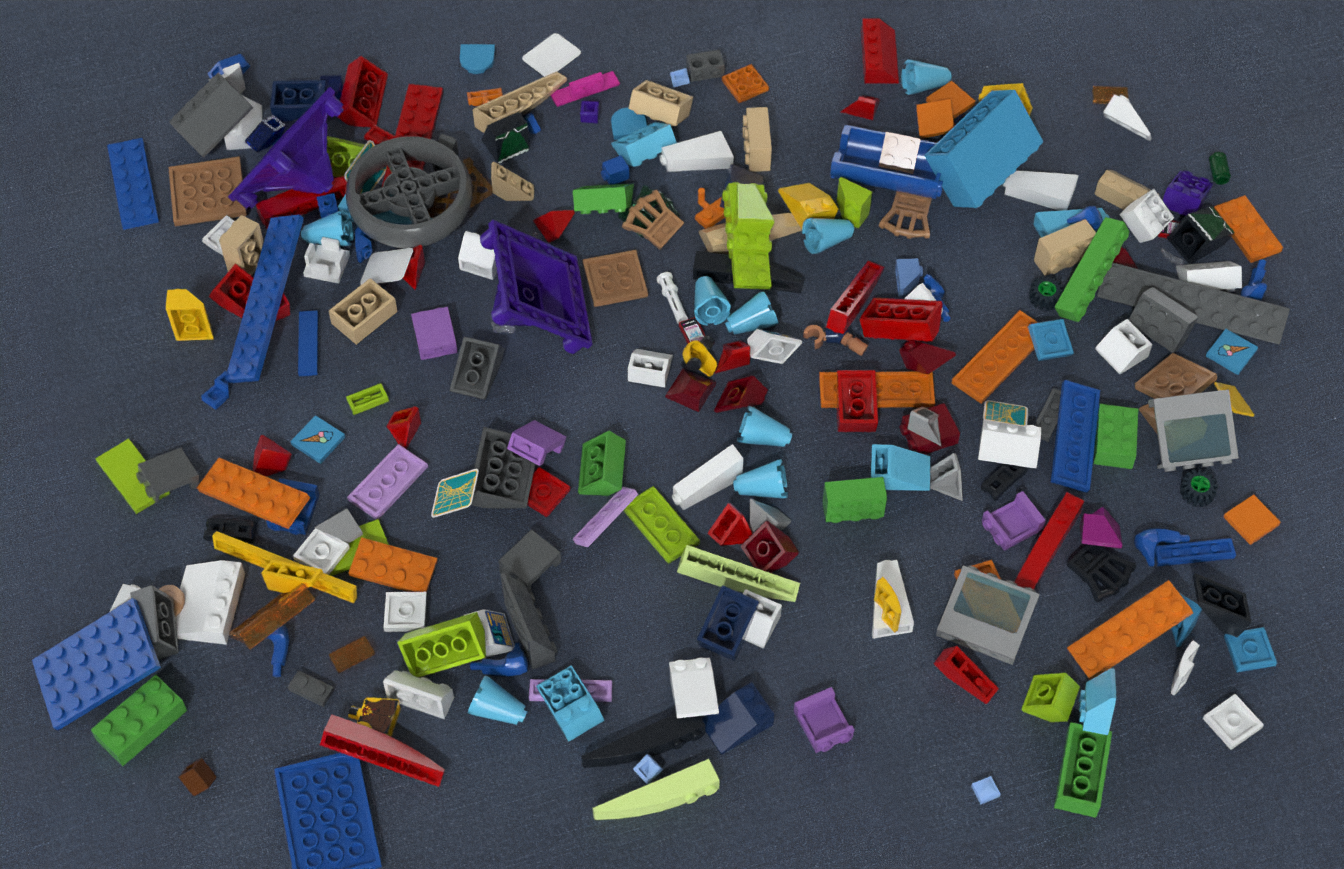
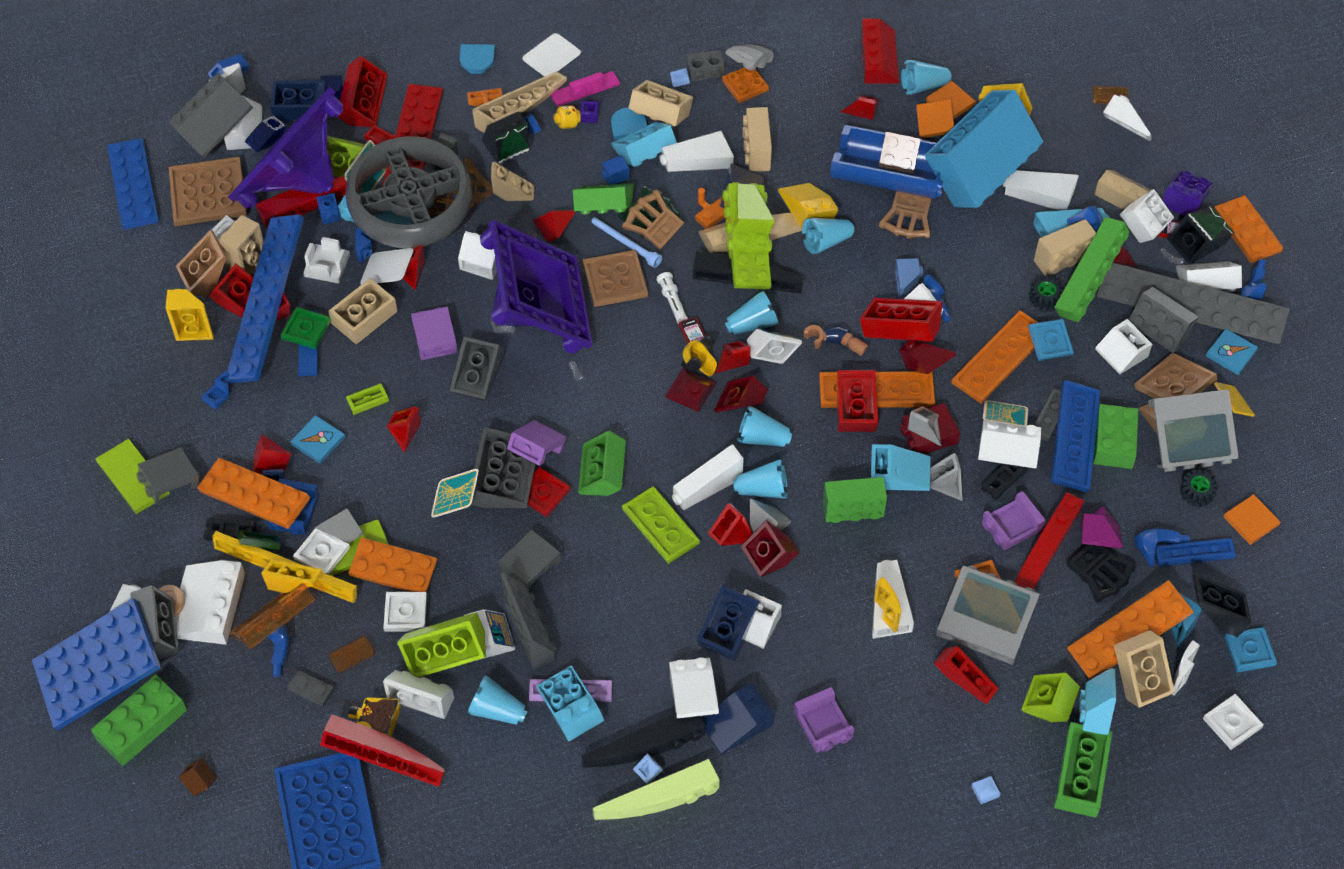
(202, 265): none -> medium nougat slope
(258, 540): none -> dark green tile
(274, 474): none -> dark blue slope
(305, 328): none -> green plate
(332, 226): medium azure cone -> none
(387, 482): lavender tile -> none
(512, 665): blue animal -> none
(567, 117): none -> yellow head
(576, 371): none -> clear piece
(605, 516): lavender tile -> none
(649, 367): white slope -> none
(652, 258): none -> light blue piece
(710, 302): medium azure cone -> none
(735, 575): yellowish green slope -> none
(751, 55): none -> light grey slope
(853, 202): lime slope -> none
(854, 298): red slope -> none
(1144, 668): none -> tan brick
(1219, 168): dark green head -> none

